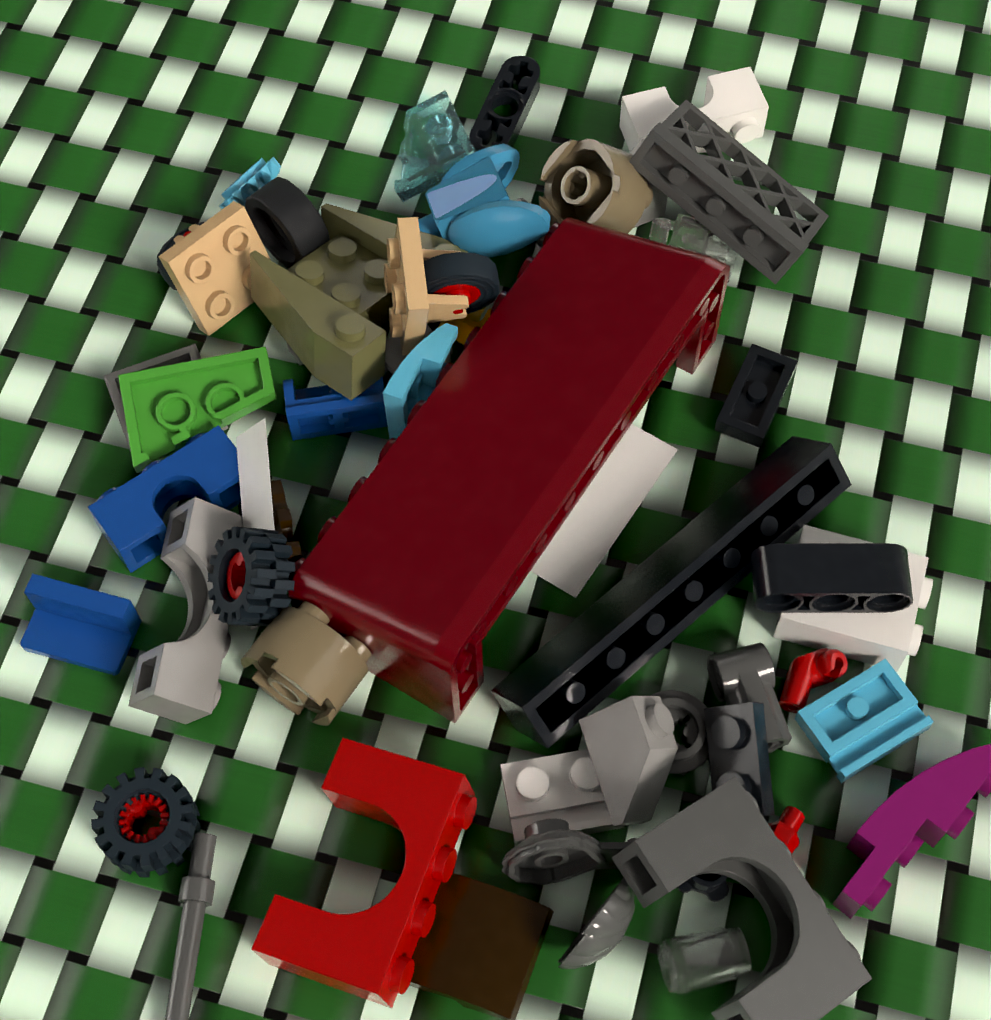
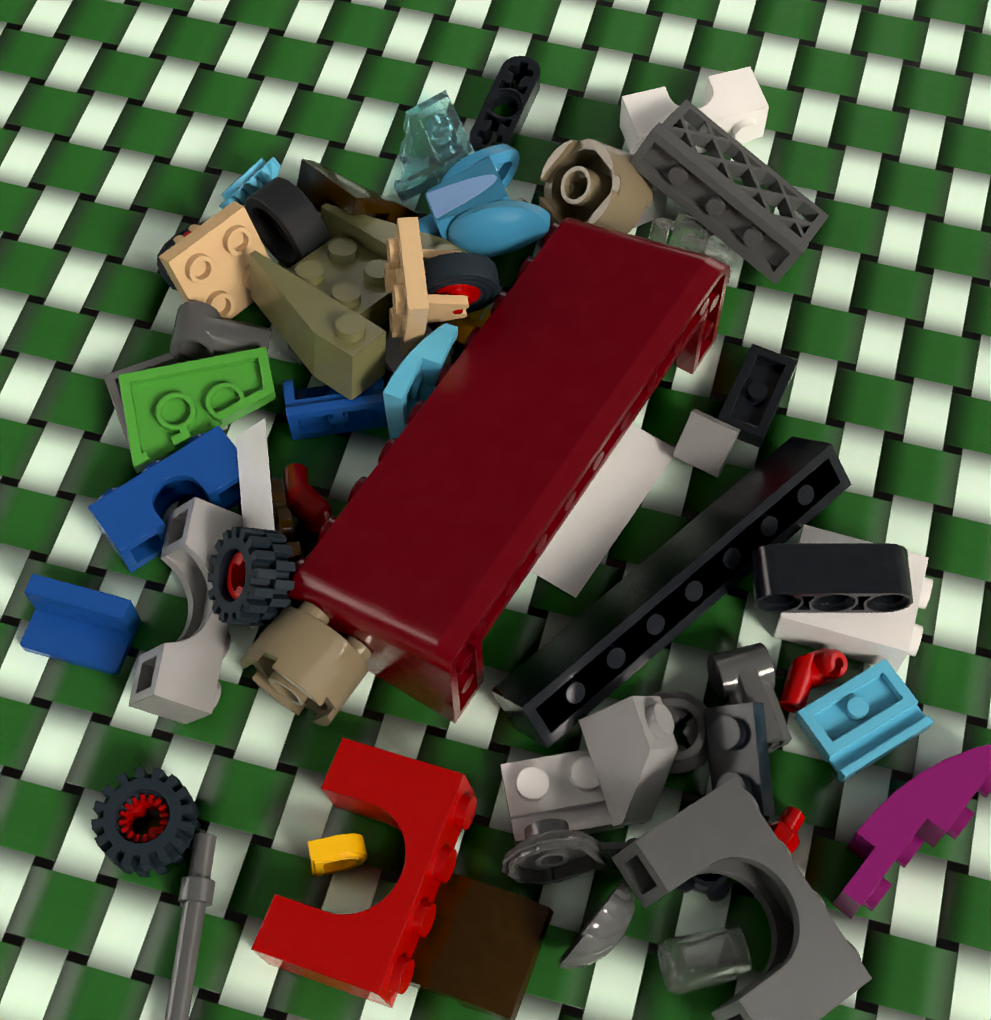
(204, 334): none -> dark grey piece
(304, 499): none -> red arm
(327, 186): none -> dark brown slope
(336, 853): none -> yellow tile
(706, 442): none -> light grey tile

